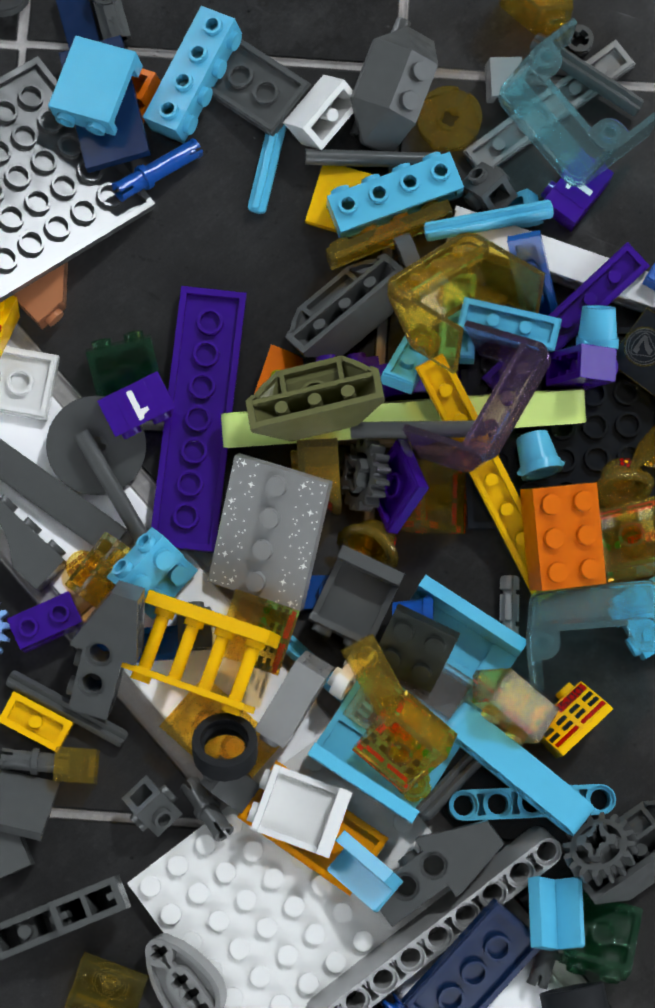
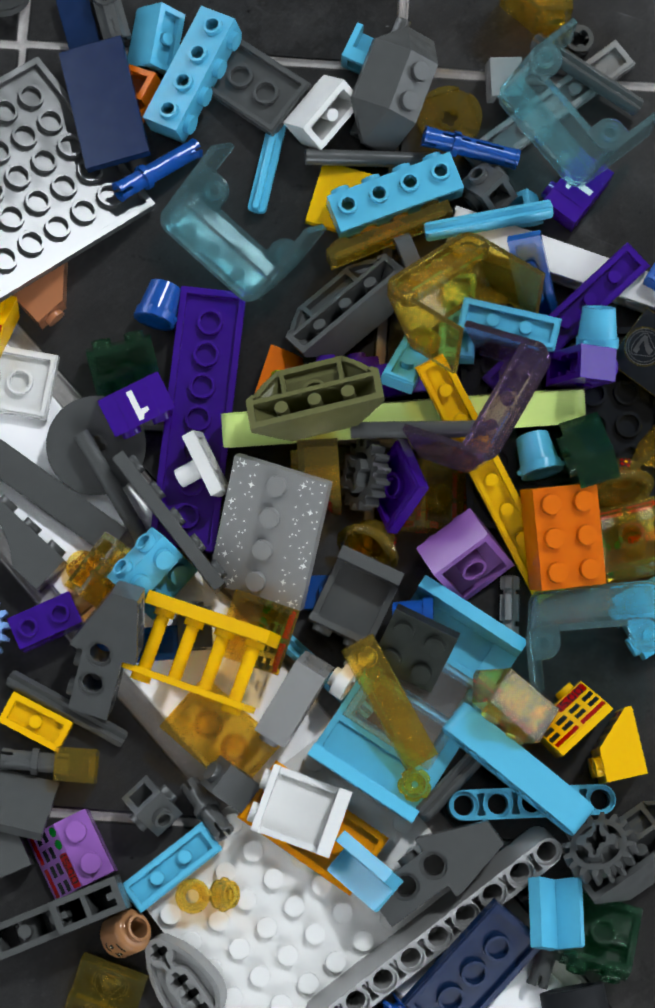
(72, 854): none -> medium lavender slope
(93, 85): medium azure panel -> none
(125, 933): none -> medium nougat head
(155, 37): none -> medium azure panel
(159, 305): none -> blue piece
(171, 521): none -> dark grey plate
(171, 867): none -> medium azure tile
(184, 904): none -> clear yellow plate
(202, 466): none -> white tile
(219, 242): none -> clear light blue windscreen
(220, 725): black tyre -> none
(224, 894): none -> clear yellow plate
(356, 49): none -> medium azure panel
(405, 742): clear yellow slope -> none
(465, 555): none -> medium lavender slope
(470, 147): none -> blue pin
(588, 450): none -> clear green brick
(618, 750): none -> yellow slope

